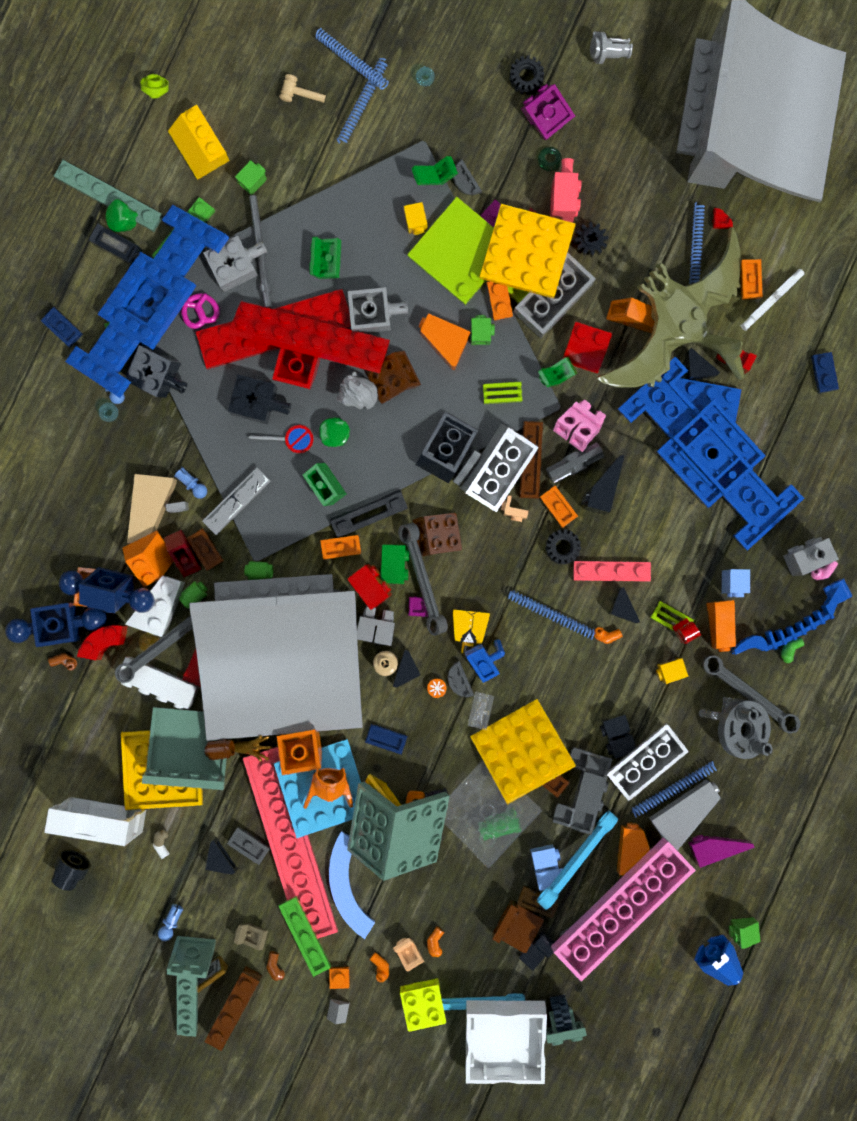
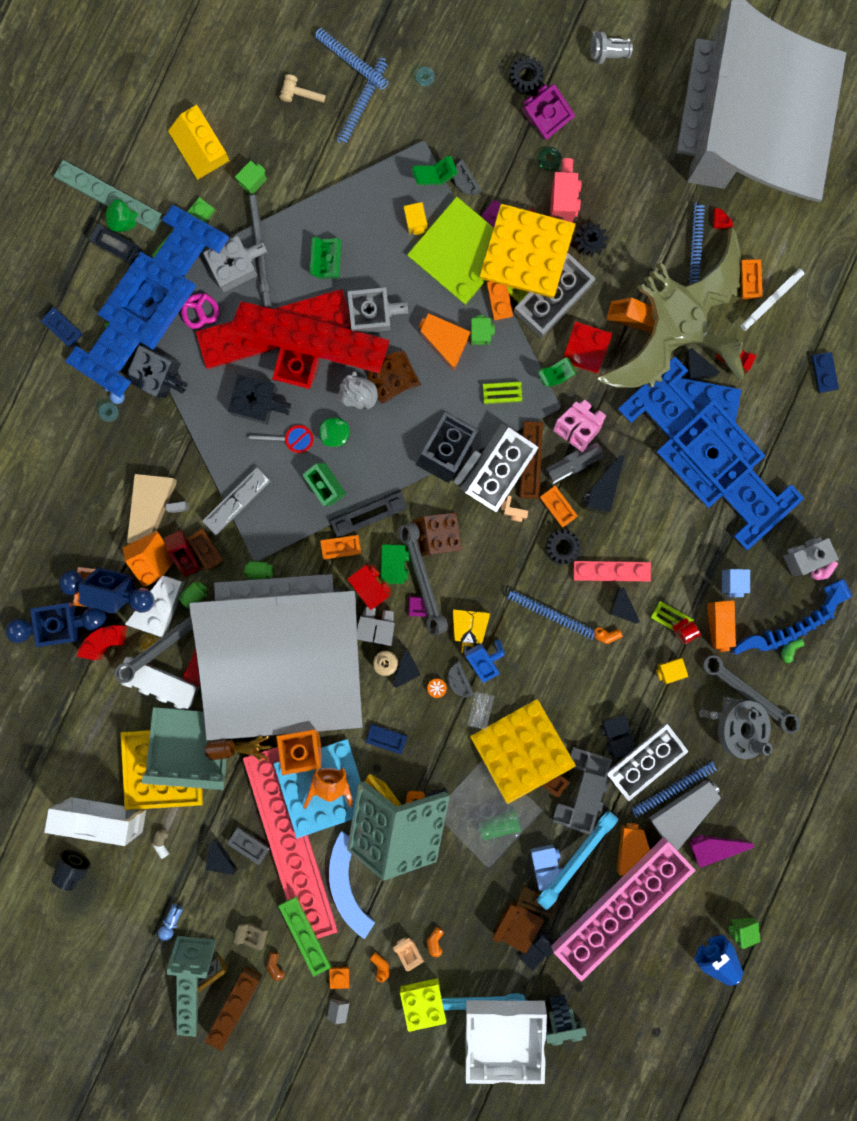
(64, 659): dark orange arm -> none
(154, 85): lime plate -> none
(199, 490): medium blue pin -> none

